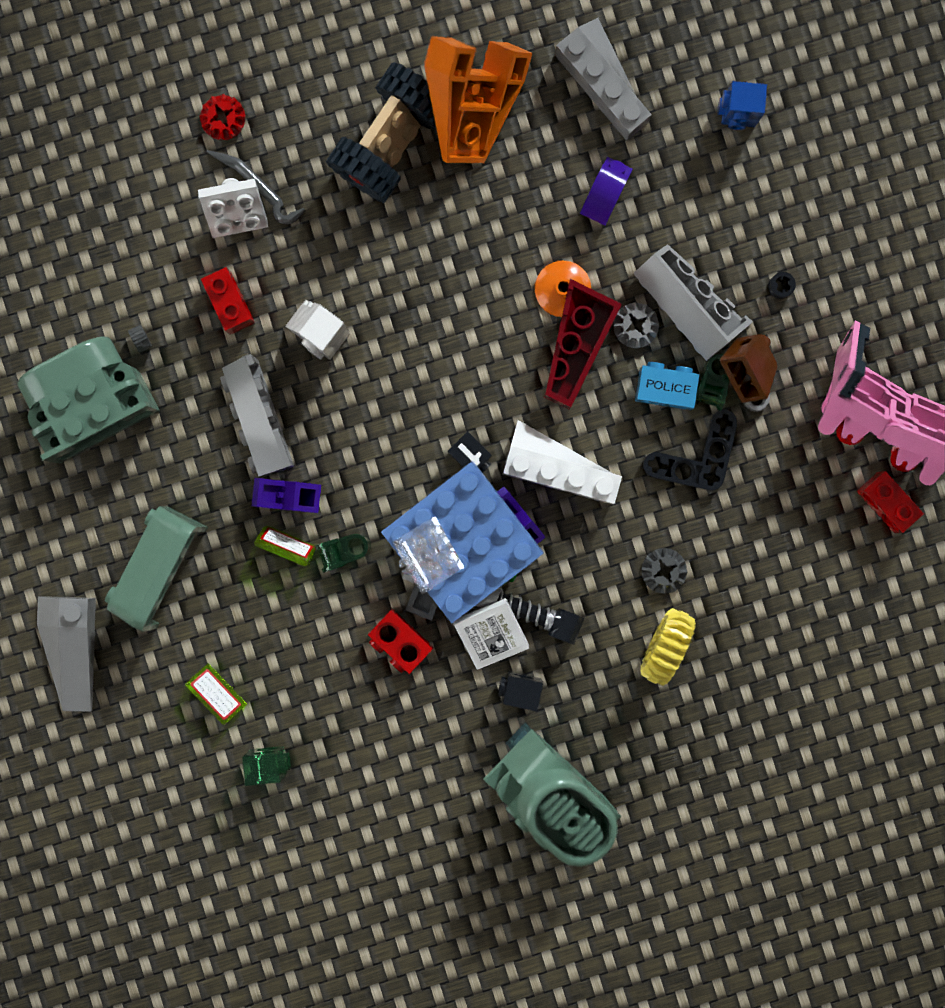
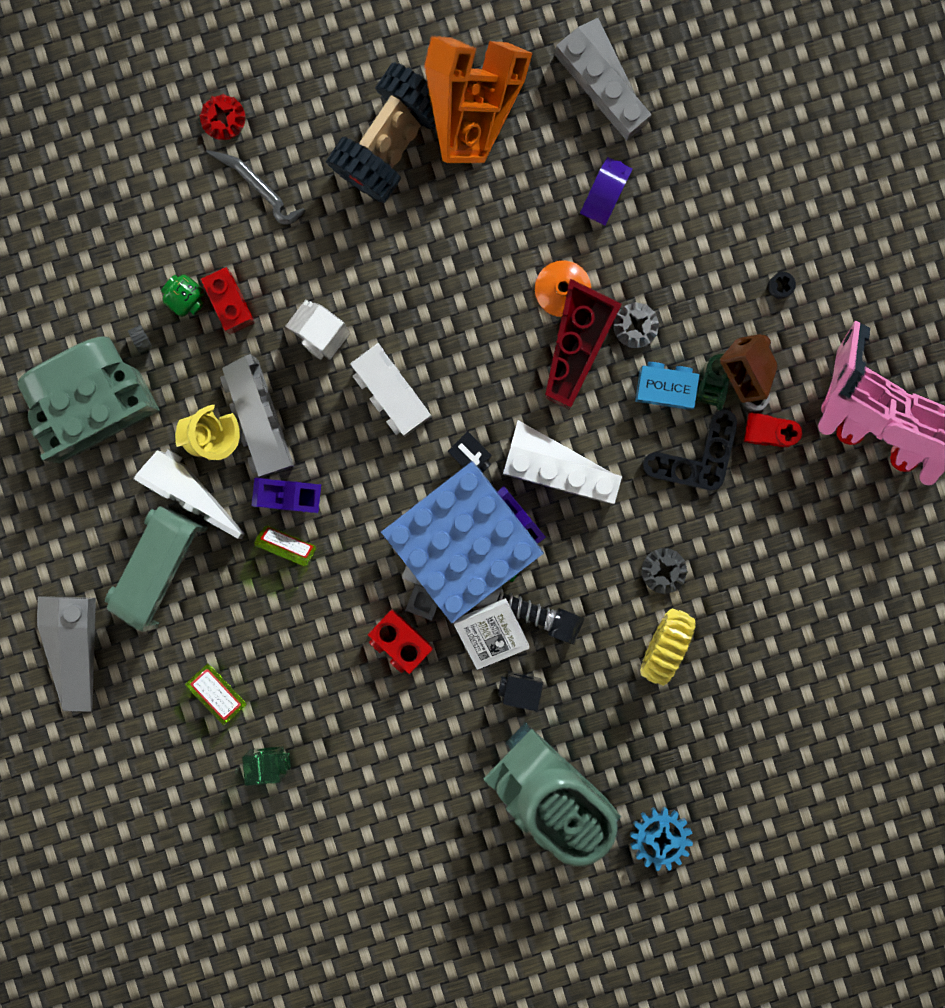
(175, 481): none -> white wedge
(182, 295): none -> green head
(204, 437): none -> light yellow helmet
(233, 202): white plate -> none
(340, 551): clear green piece -> none
(390, 391): none -> white wedge
(424, 559): clear plate -> none
(673, 840): none -> dark azure gear
(690, 302): light grey wedge -> none
(742, 105): blue brick -> none
(767, 430): none -> red piece
(890, 502): red brick -> none

